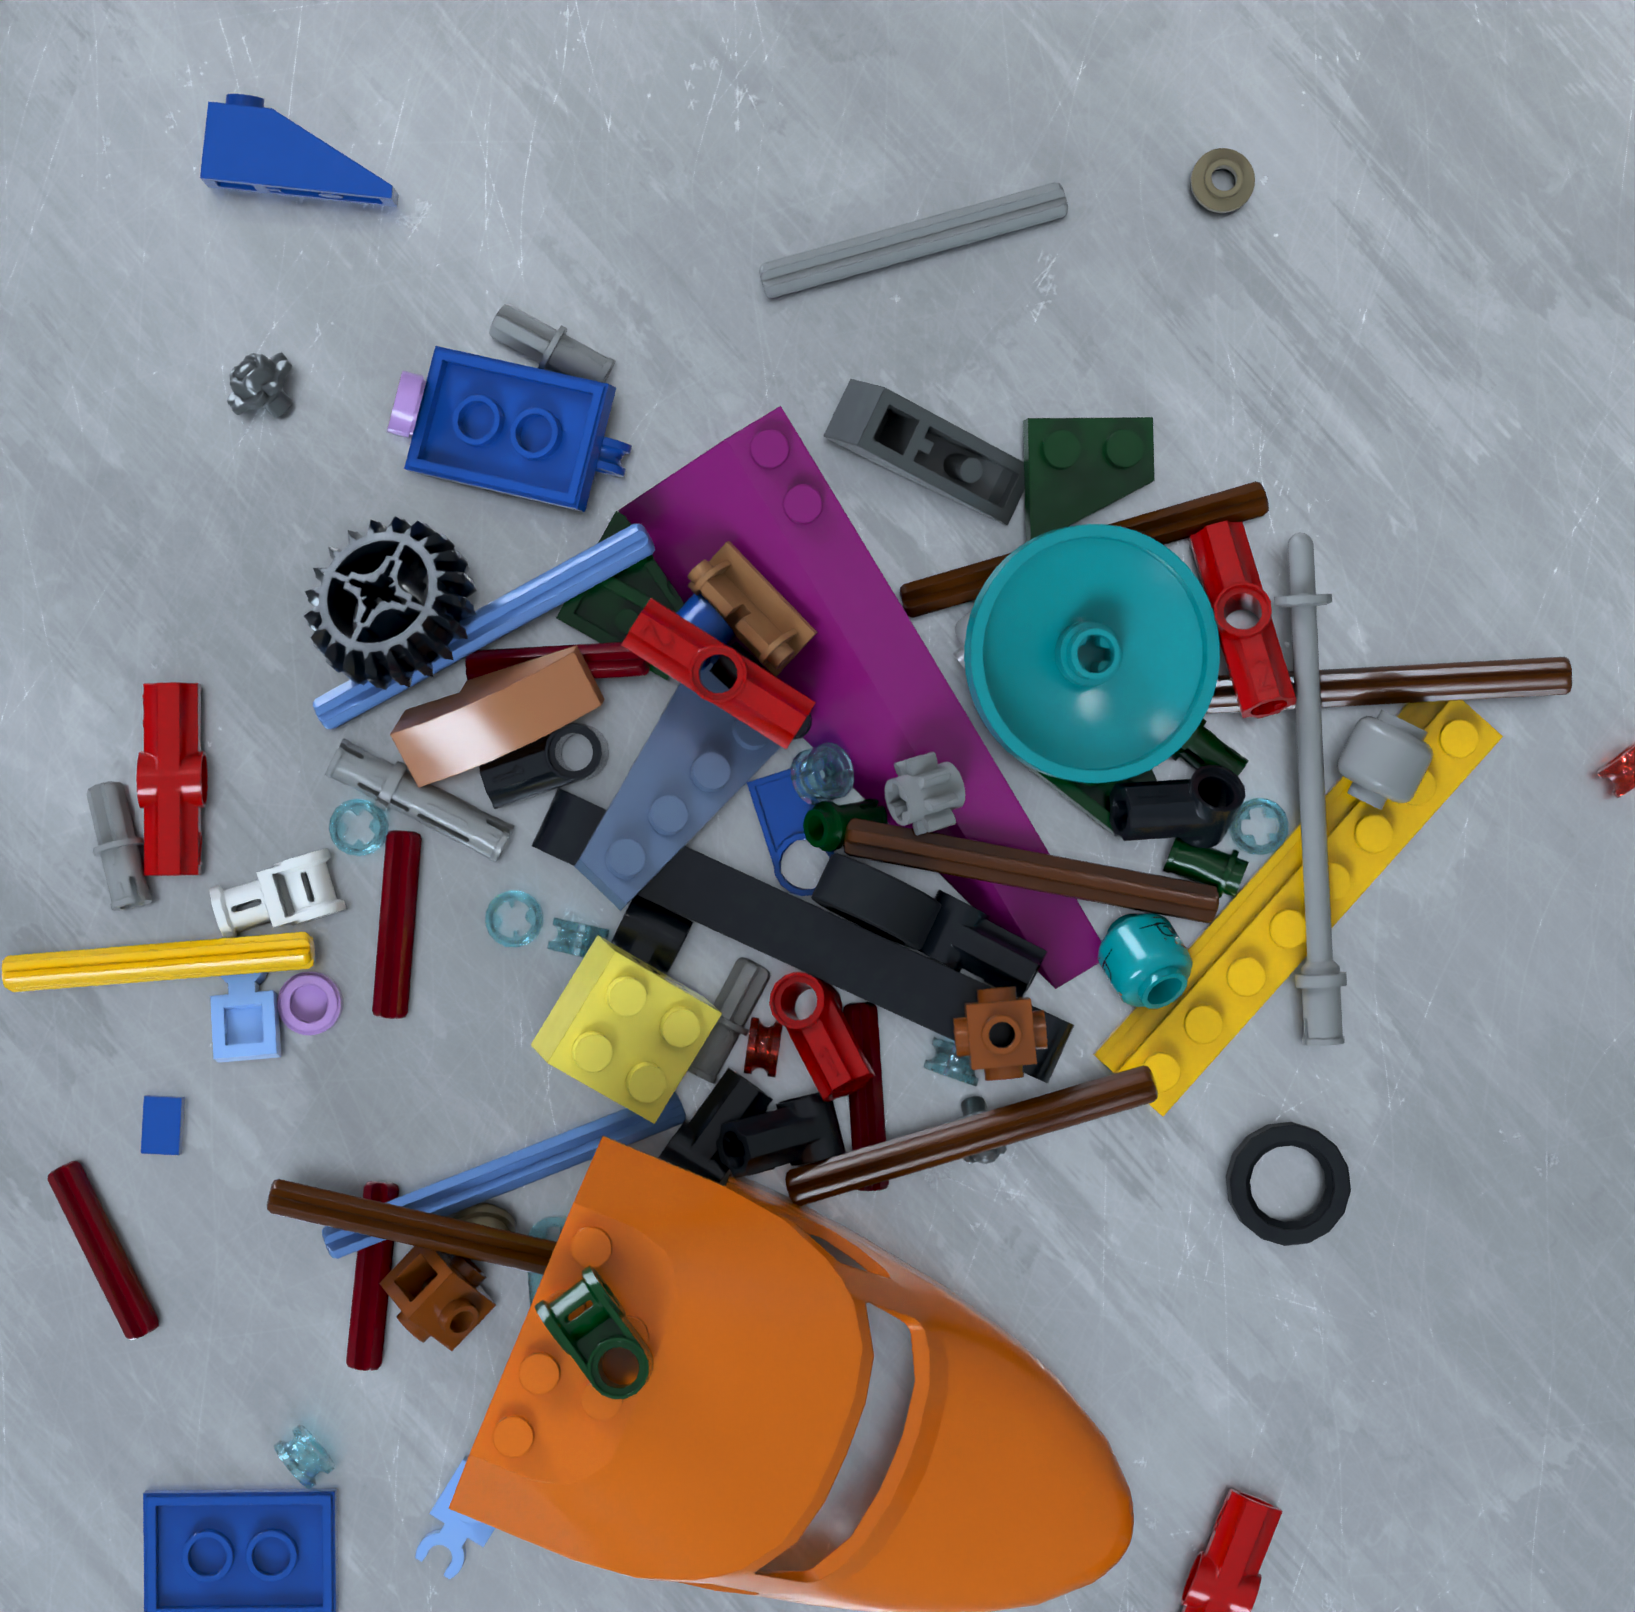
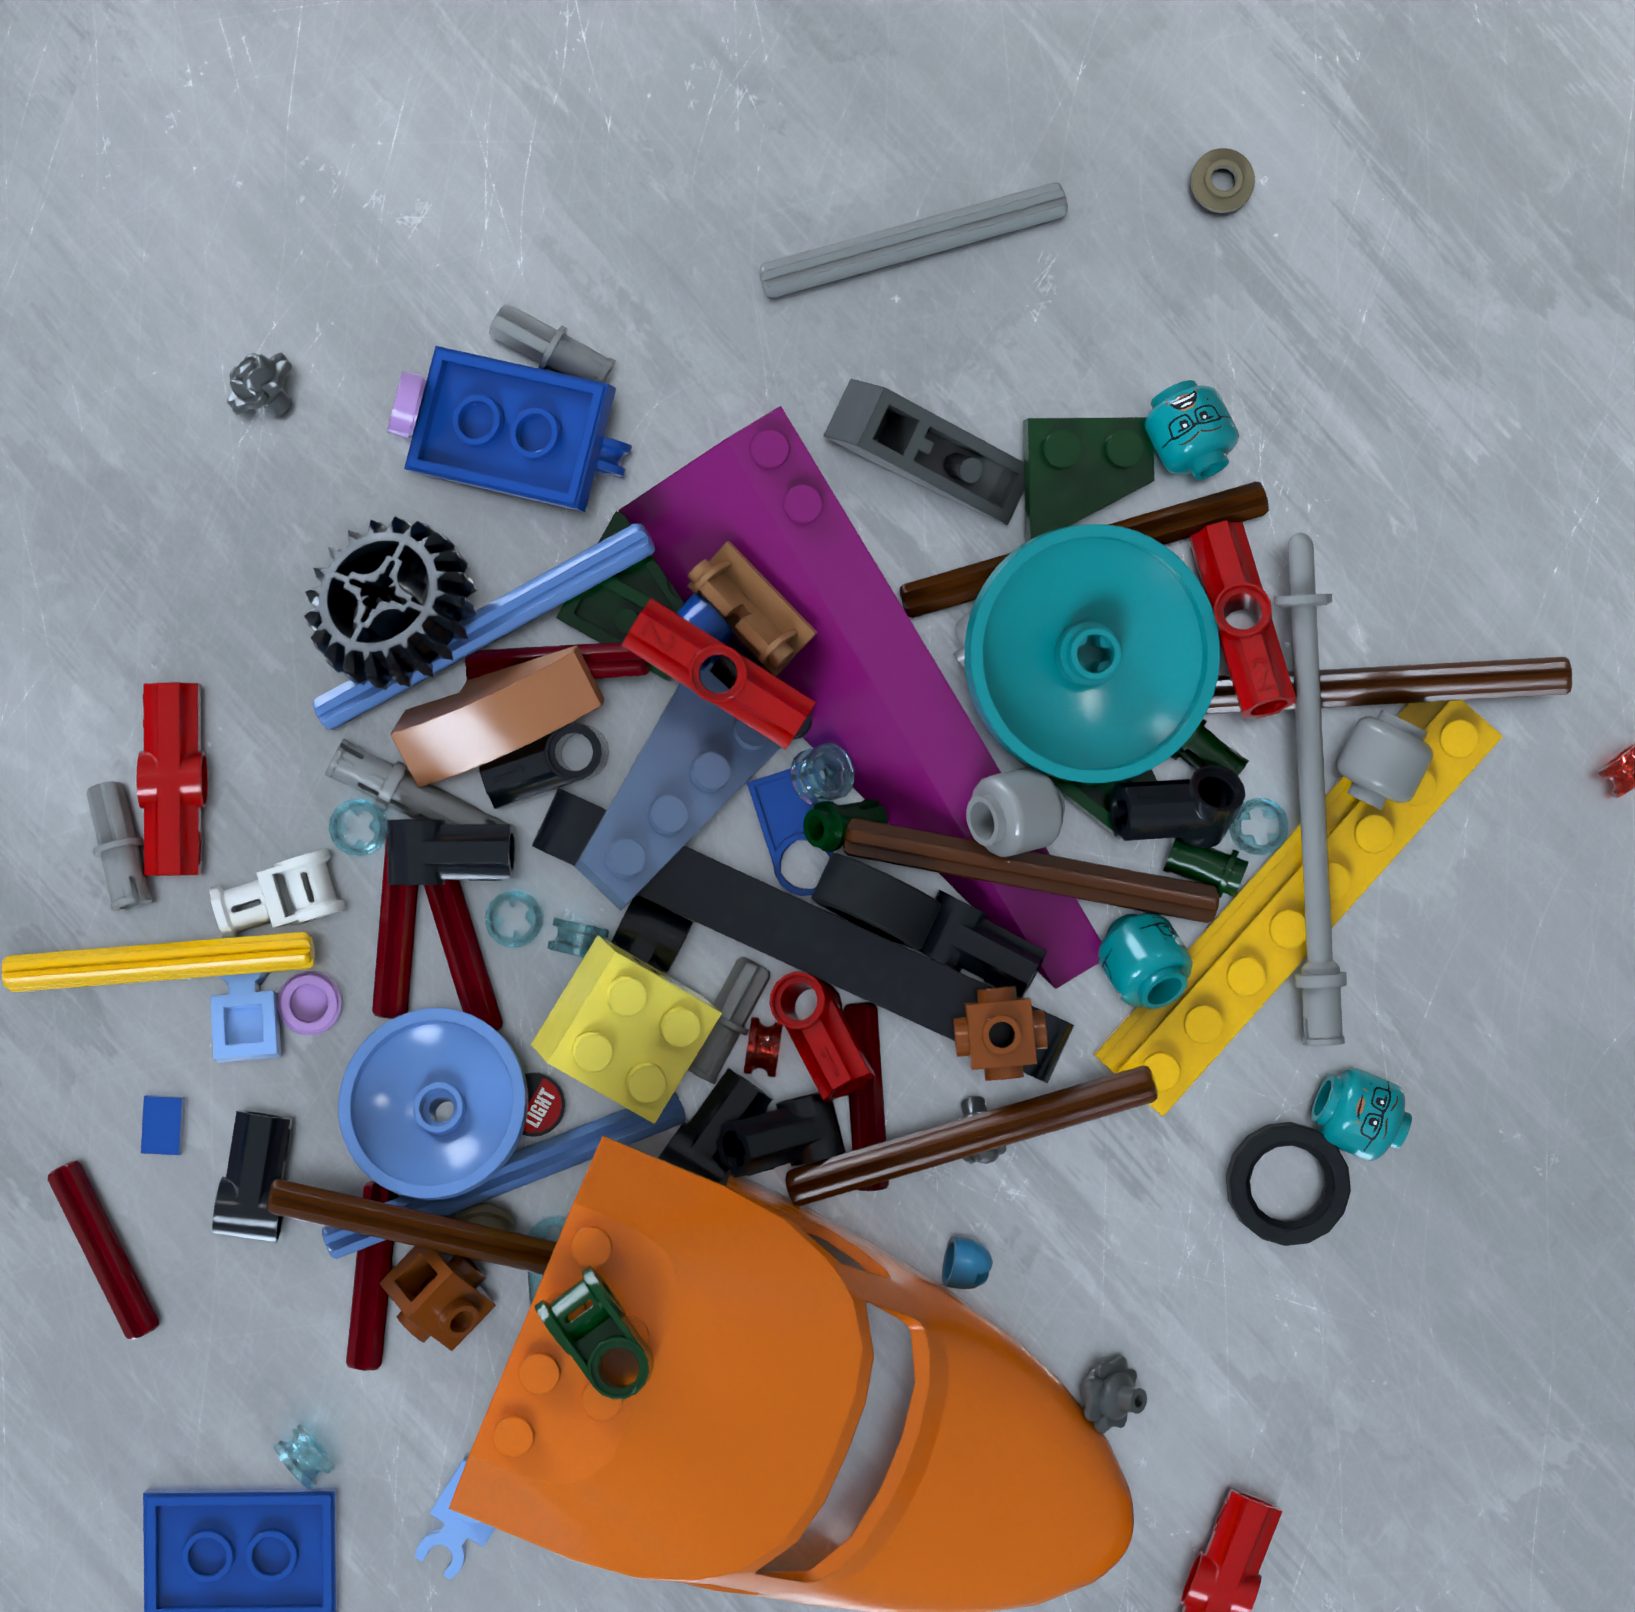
(254, 1162): none -> black piece
(270, 154): blue slope -> none
(402, 1079): none -> medium blue dish
(436, 851): none -> black piece
(463, 952): none -> dark red axle
(545, 1104): none -> tile
(925, 793): light grey gear -> none
(948, 1064): clear light blue bush -> none
(965, 1263): none -> dark azure hinge
(1015, 812): none -> light grey head
(1111, 1394): none -> dark grey plant
(1191, 429): none -> teal head
(1361, 1113): none -> teal head

